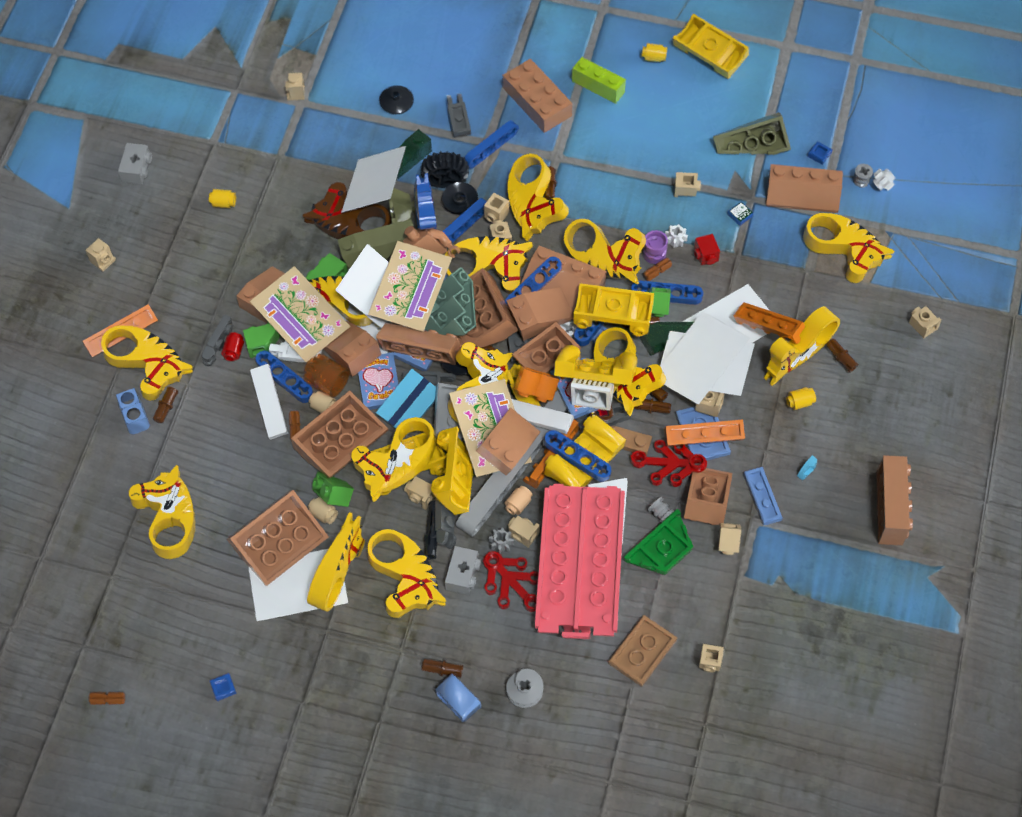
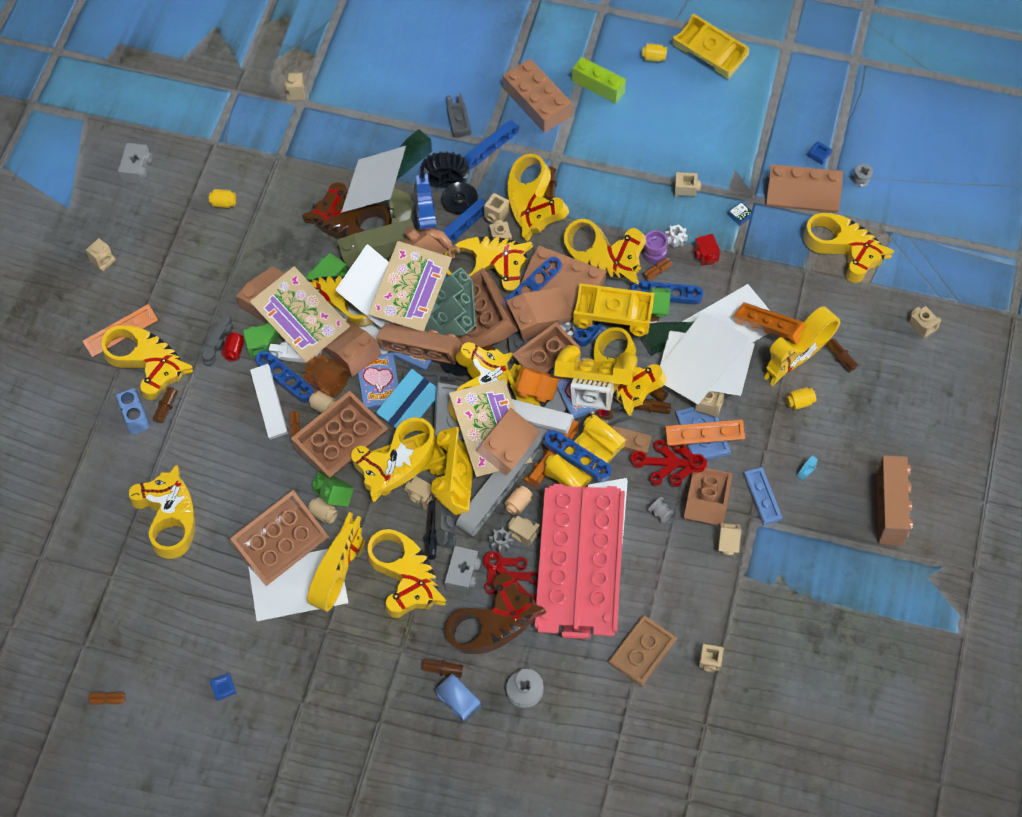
(398, 104): black dish -> none
(500, 625): none -> reddish brown animal
(663, 546): green wing -> none
(756, 137): olive wedge -> none
(884, 179): white gear -> none

